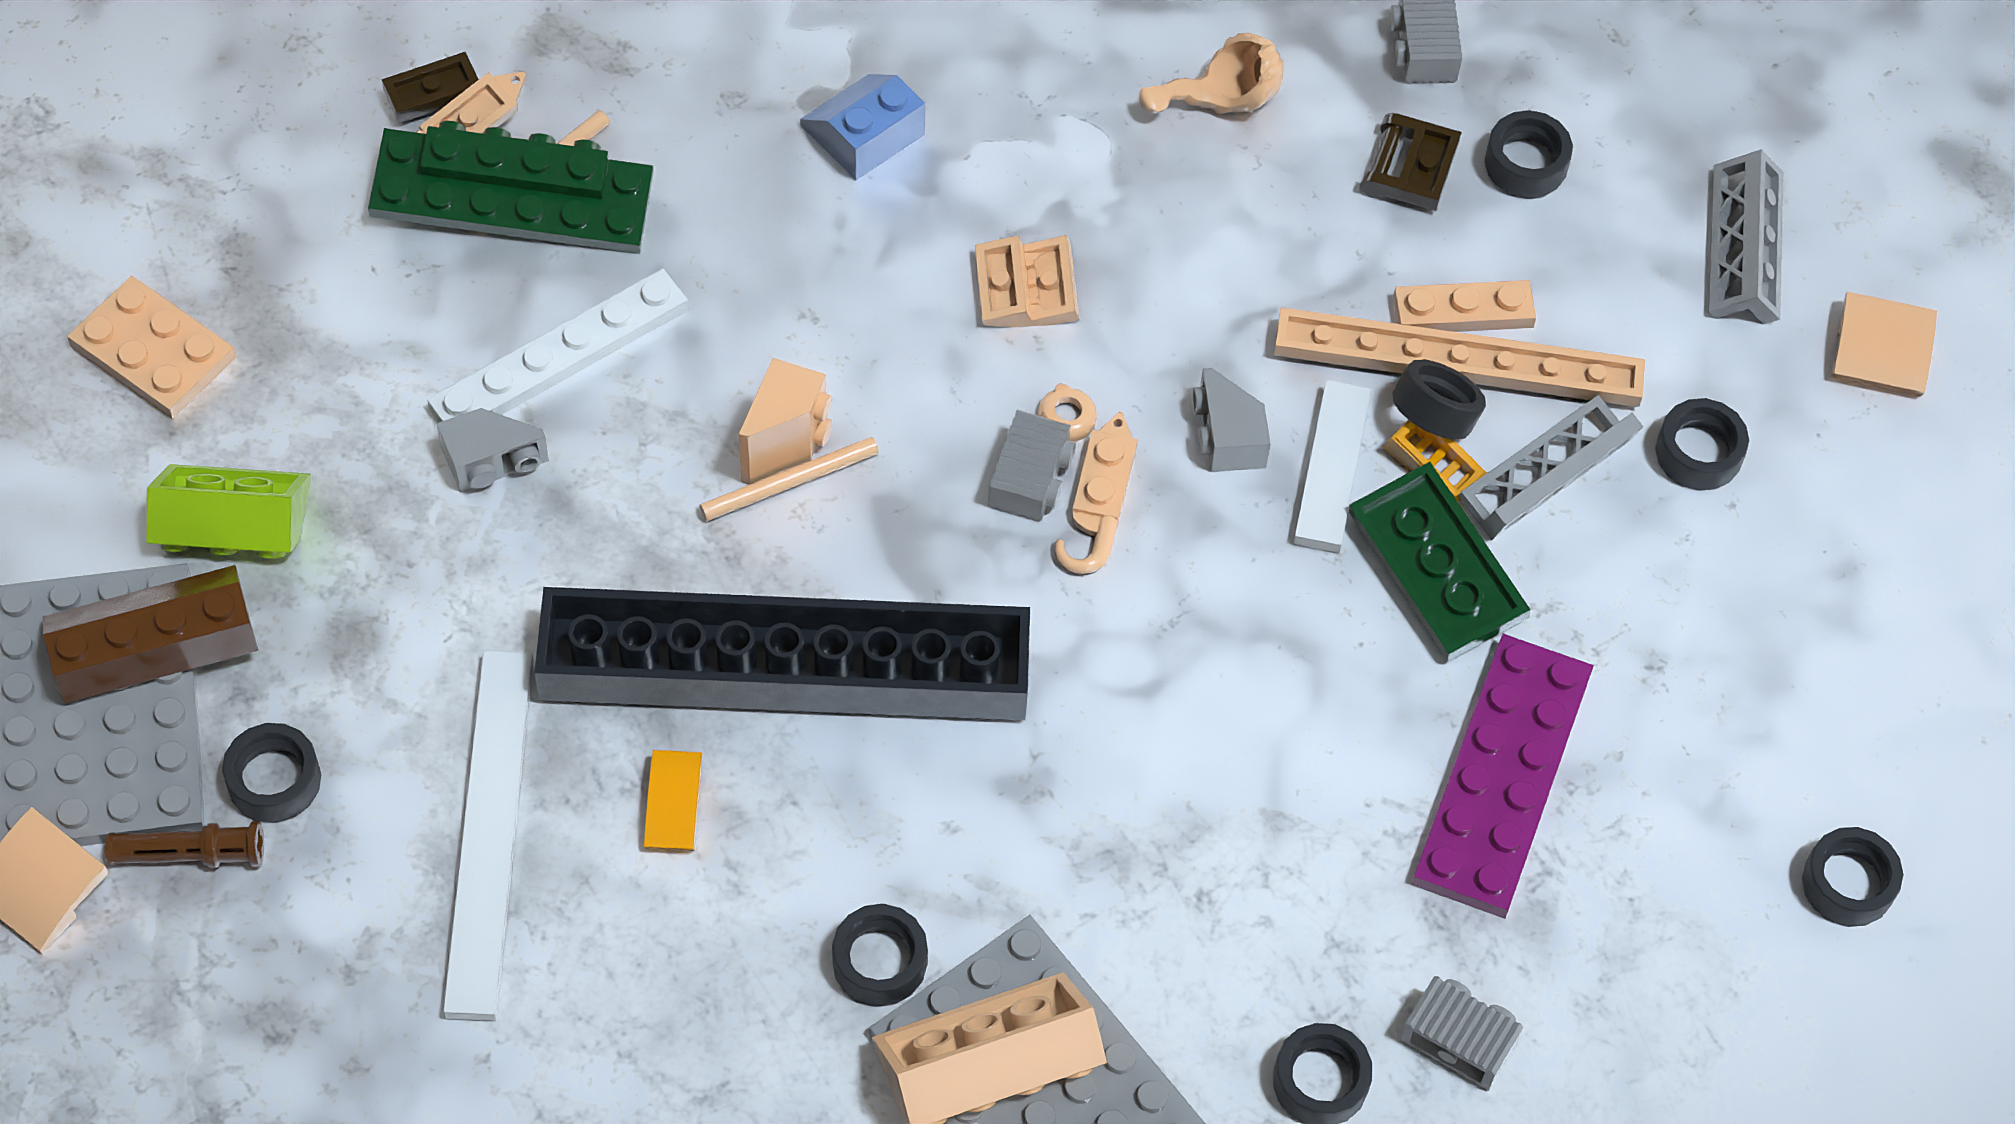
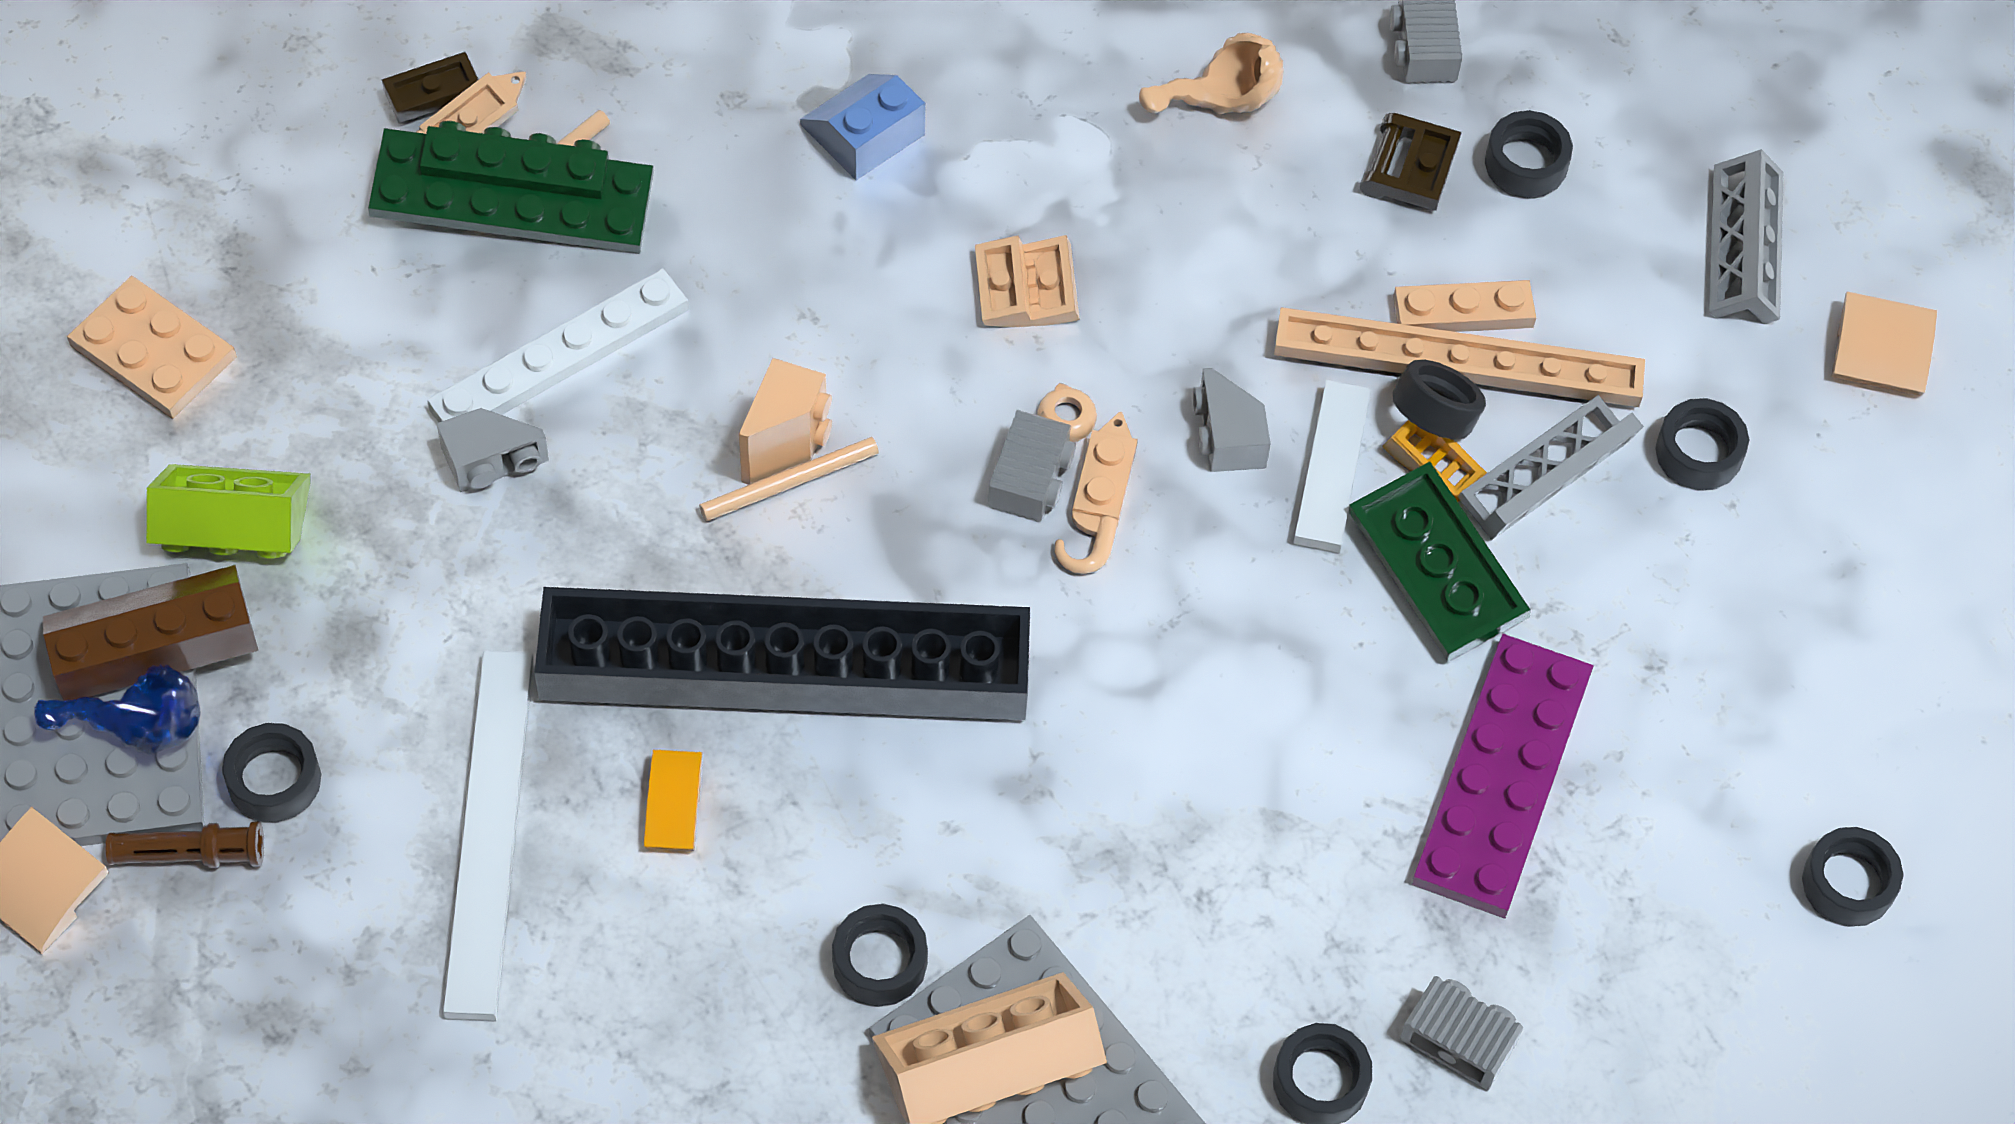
(150, 716): none -> clear blue hair

